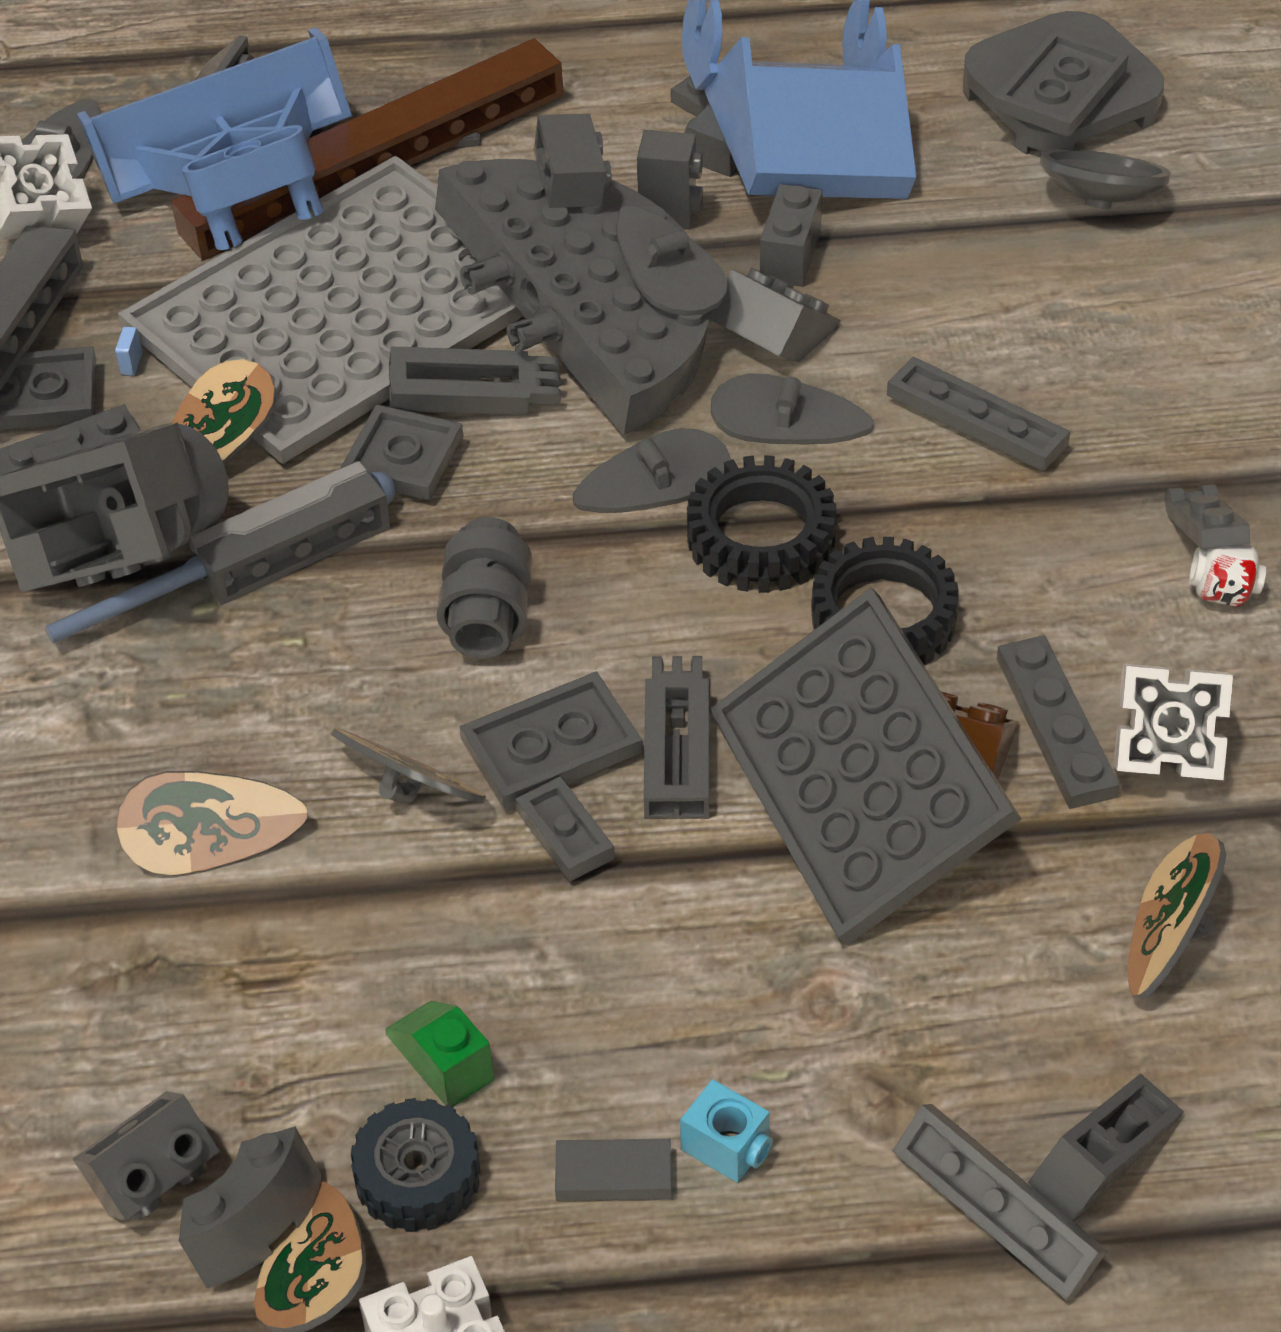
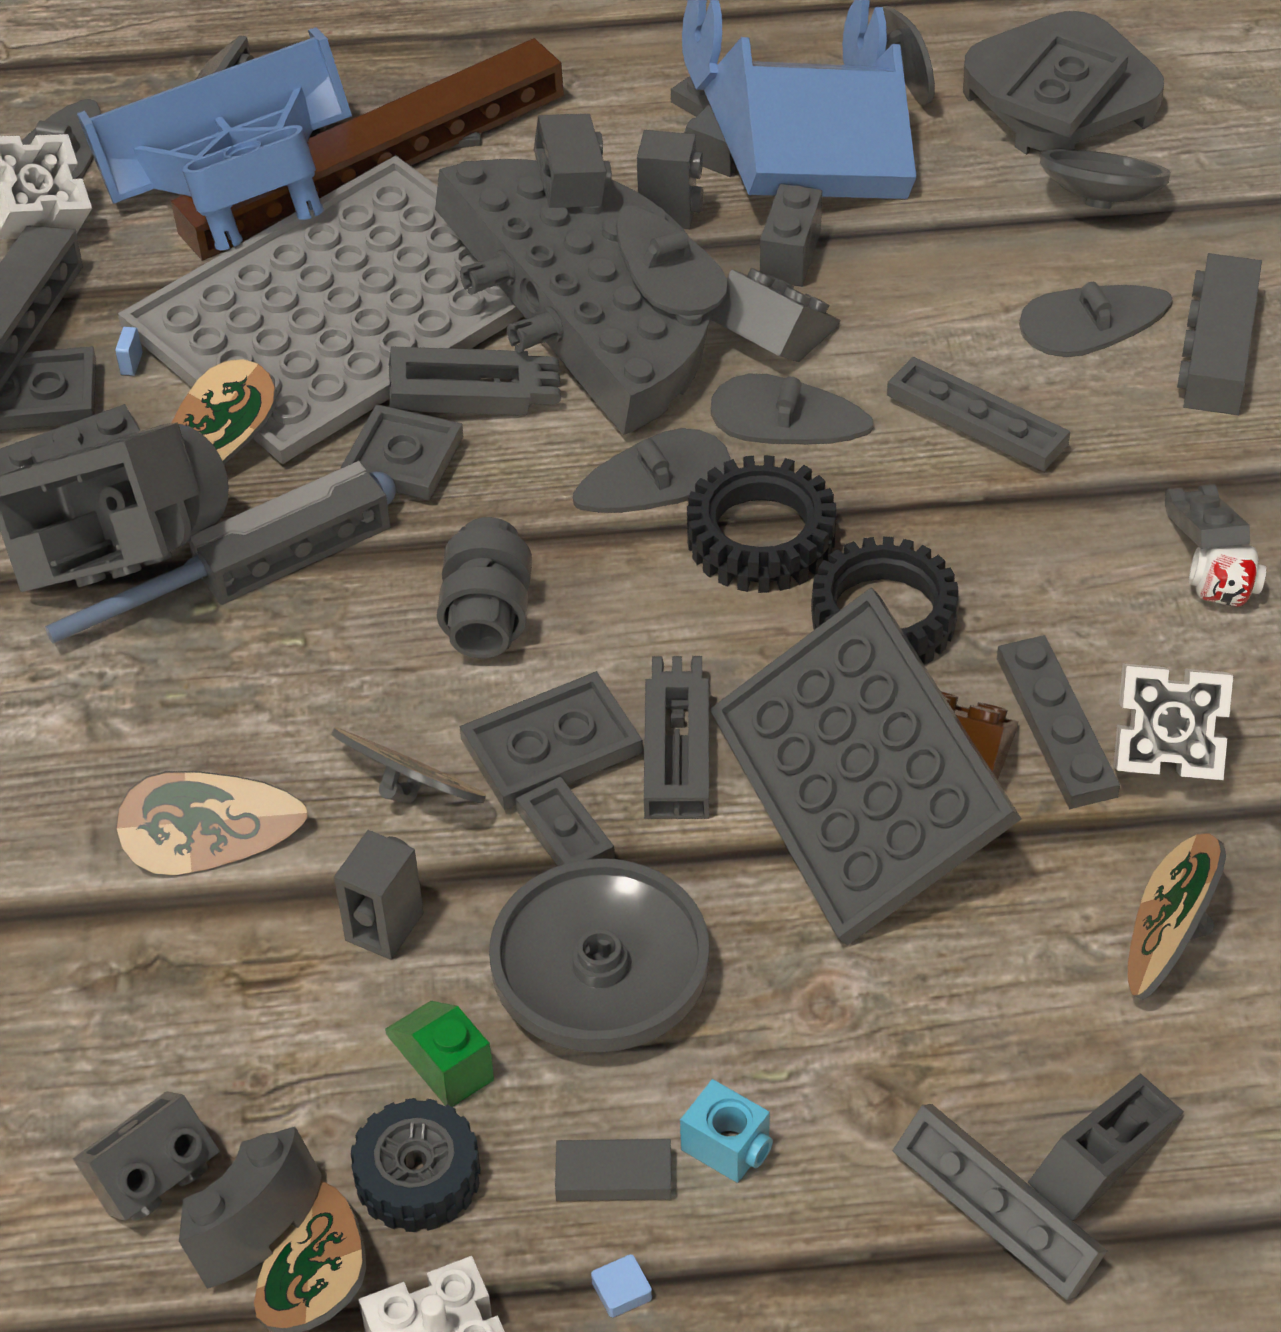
(379, 894): none -> dark grey brick
(599, 955): none -> dark grey dish
(621, 1285): none -> light blue piece
(915, 56): none -> dark grey shield
(1090, 317): none -> dark grey shield
(1222, 334): none -> dark grey brick

